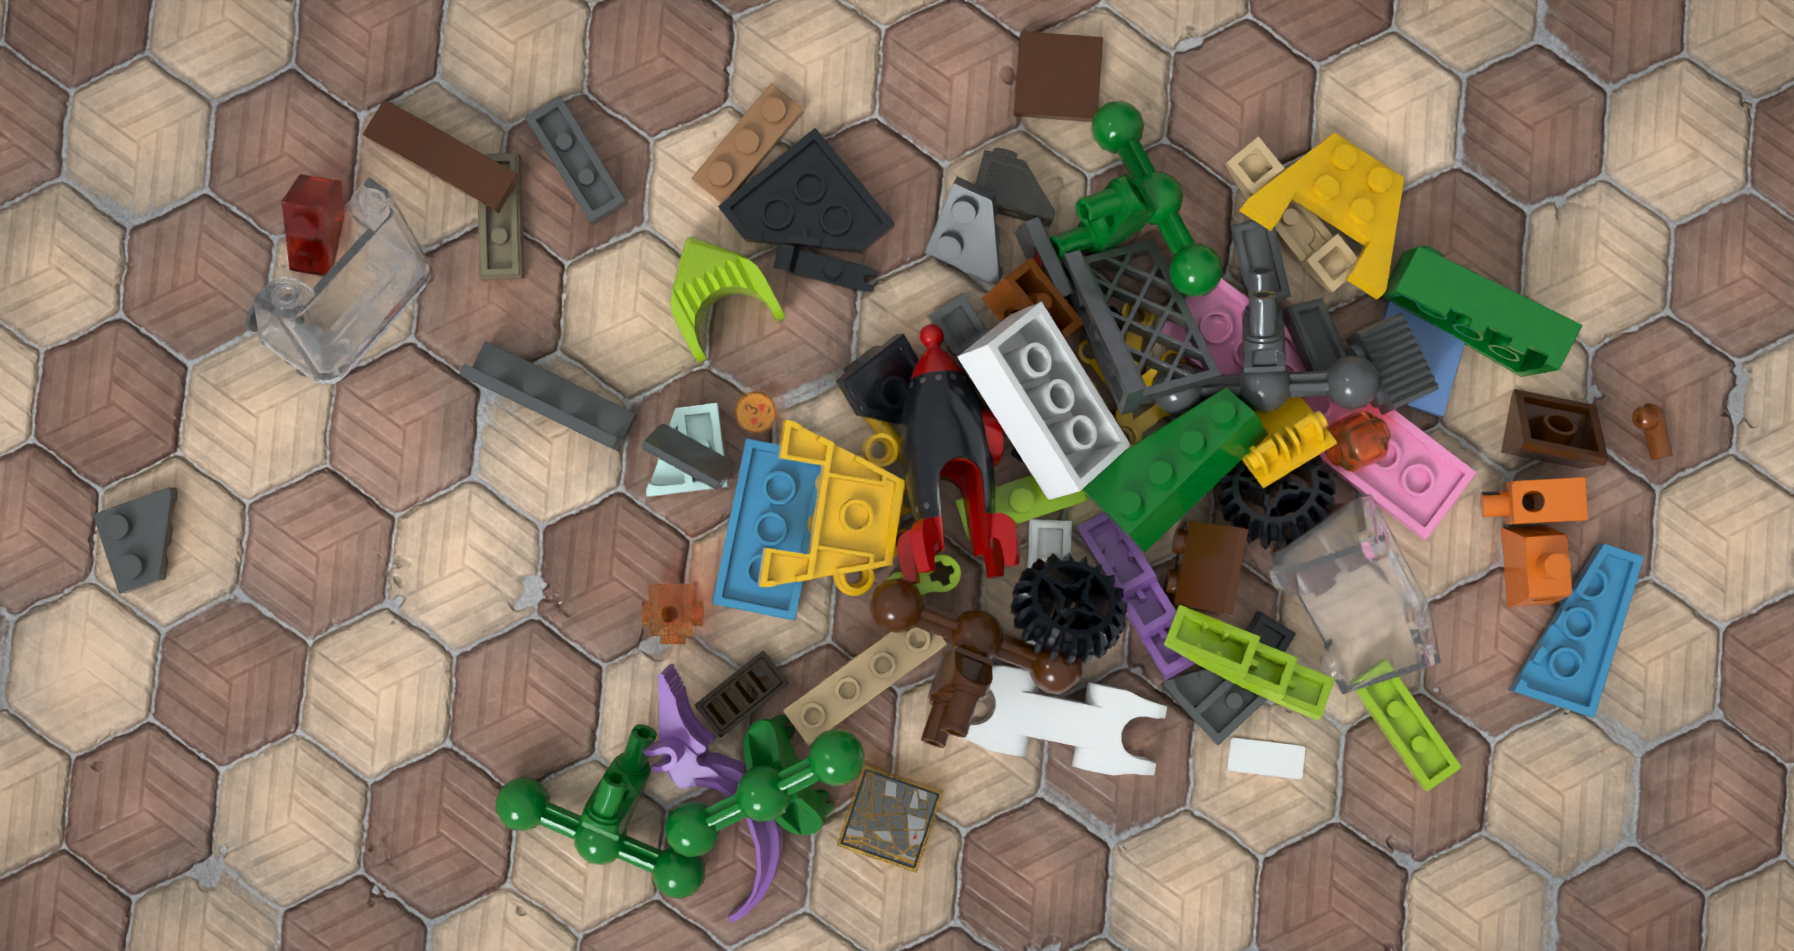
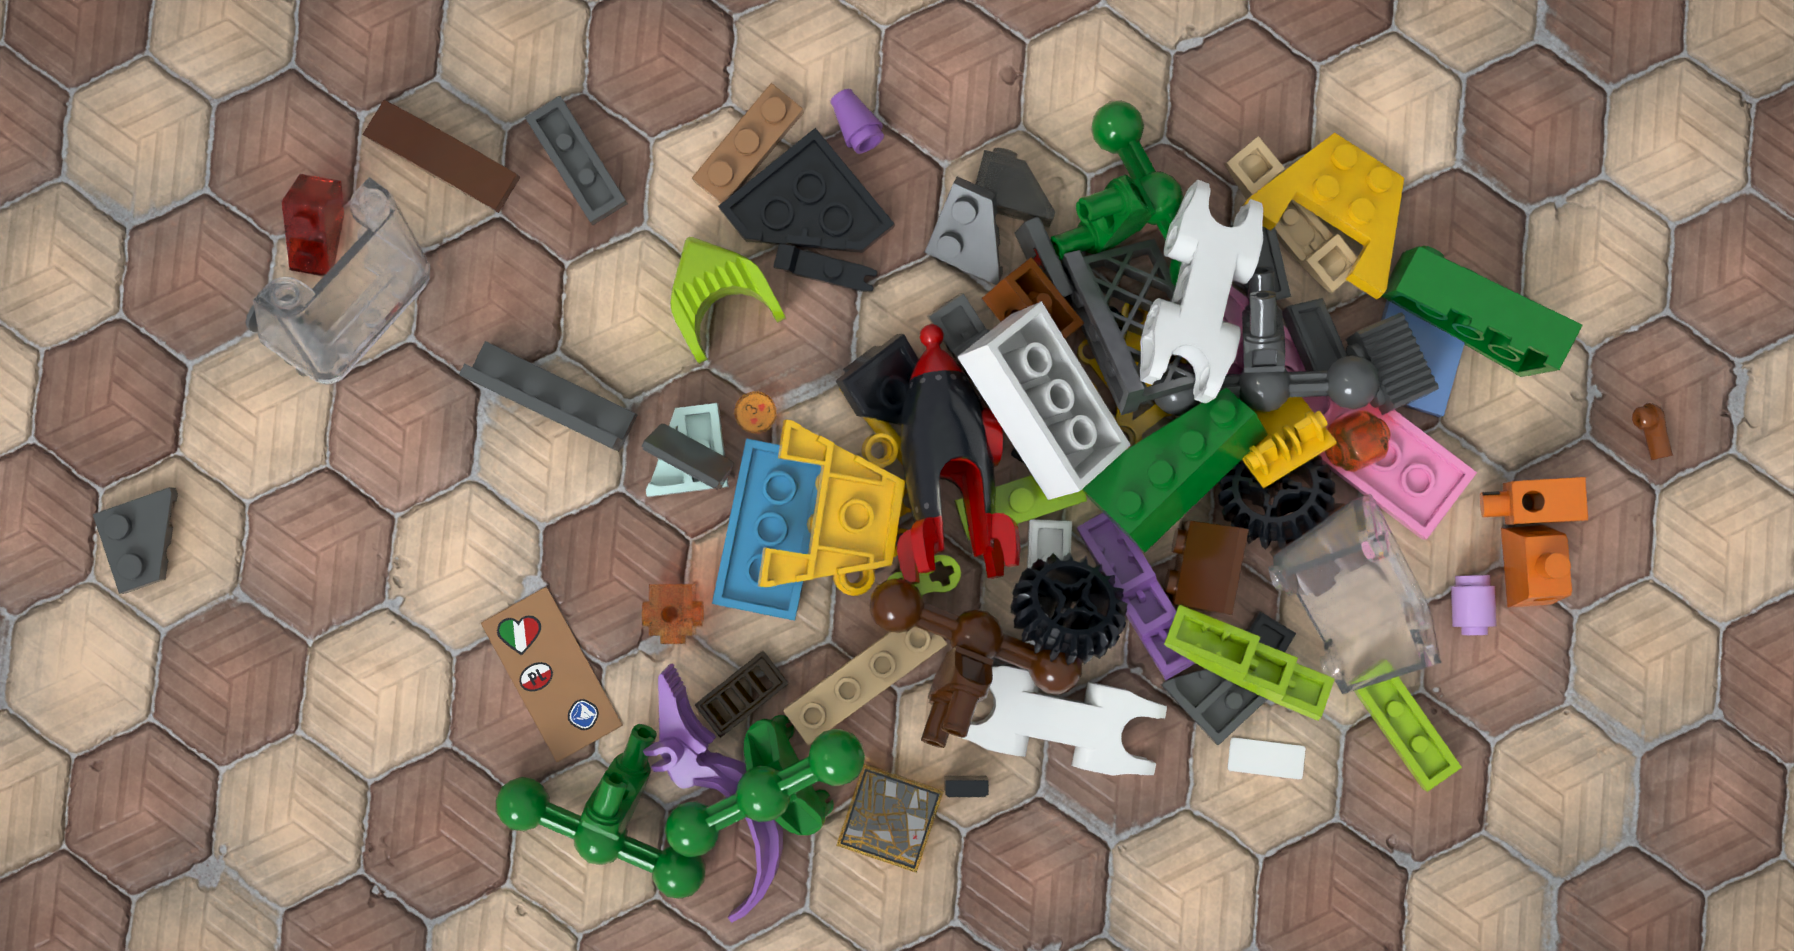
(502, 232): dark tan tile -> none
(551, 674): none -> medium nougat sticker
(857, 122): none -> medium lavender cone
(966, 786): none -> black tile
(1058, 76): reddish brown tile -> none
(1194, 319): none -> white piece
(1473, 604): none -> lavender brick
(1554, 431): reddish brown slope -> none
(1581, 639): dark azure wing -> none

